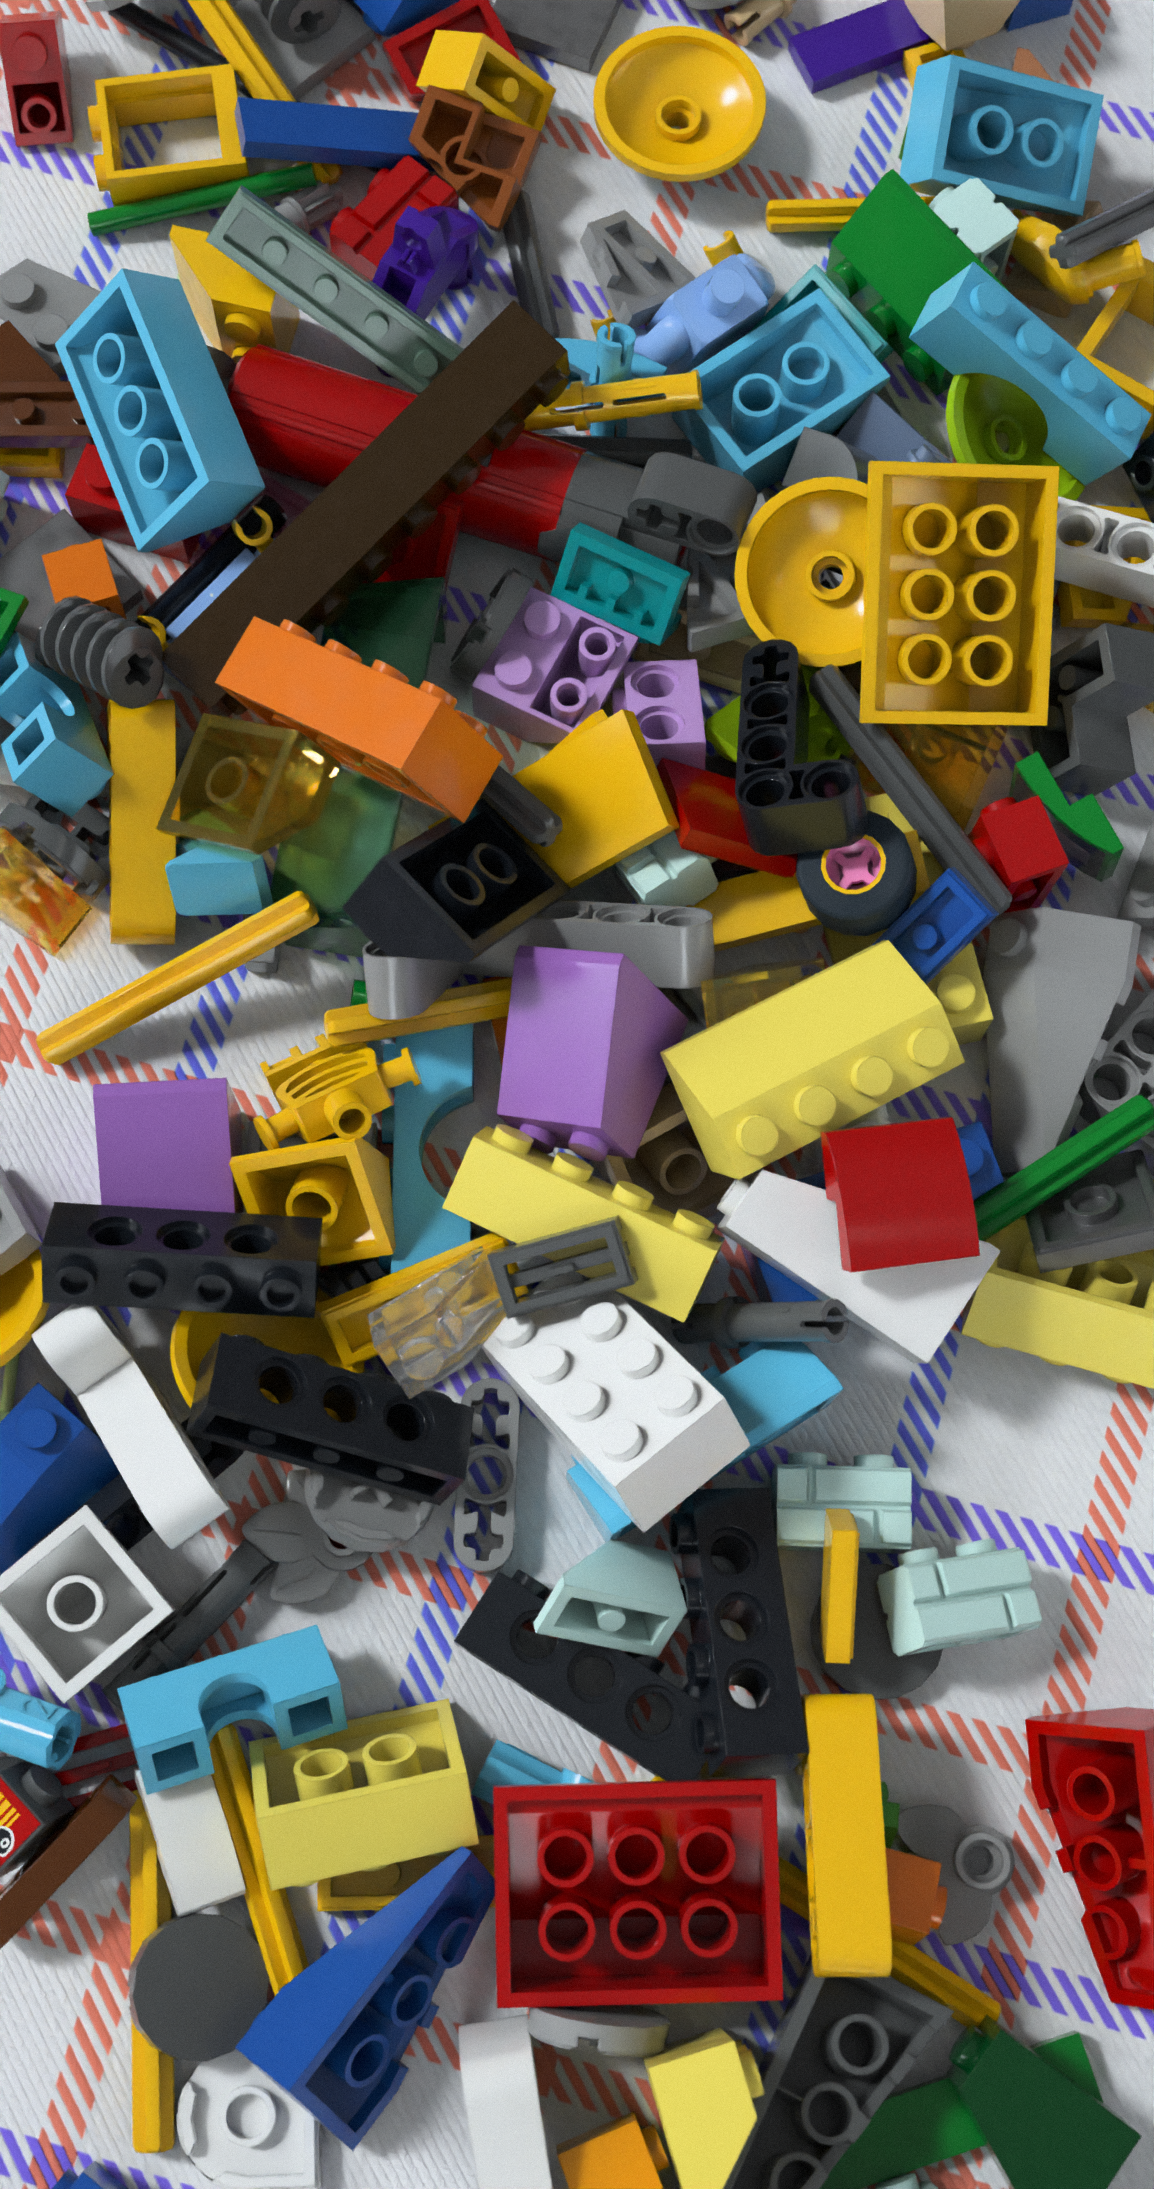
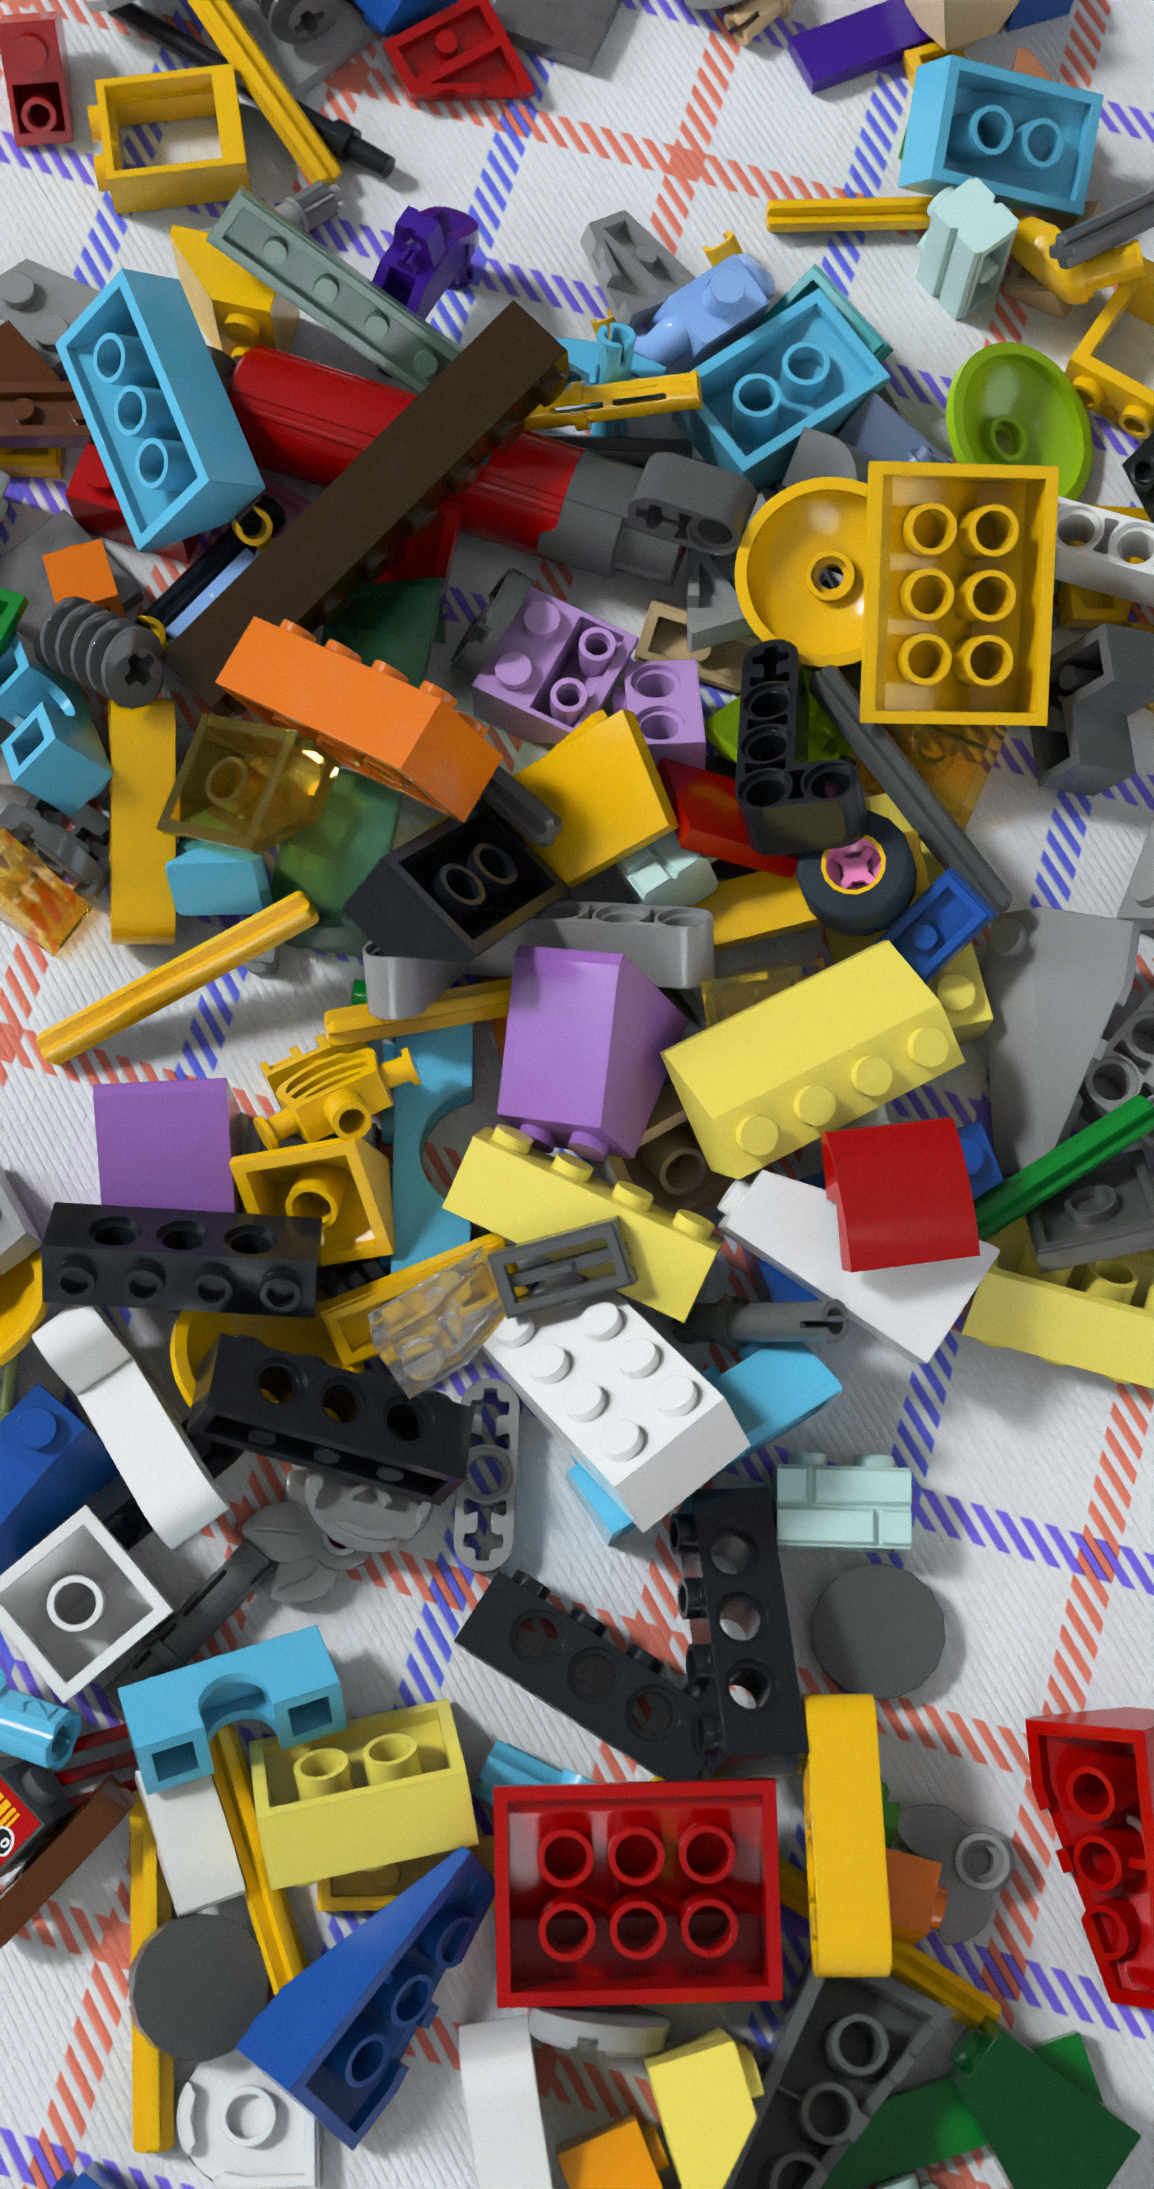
(200, 199): green bar -> none
(325, 133): blue tile -> none
(367, 231): red brick -> none
(475, 152): dark orange slope -> none
(486, 73): yellow slope -> none
(529, 265): dark grey axle -> none
(617, 1600): light aqua slope -> none
(620, 584): teal bracket -> none
(683, 81): yellow dish -> none
(839, 1586): yellow tile -> none
(891, 263): green slope -> none
(958, 1598): light aqua brick -> none
(984, 329): medium azure arch -> none
(1020, 849): red brick -> none
(1080, 827): green slope -> none

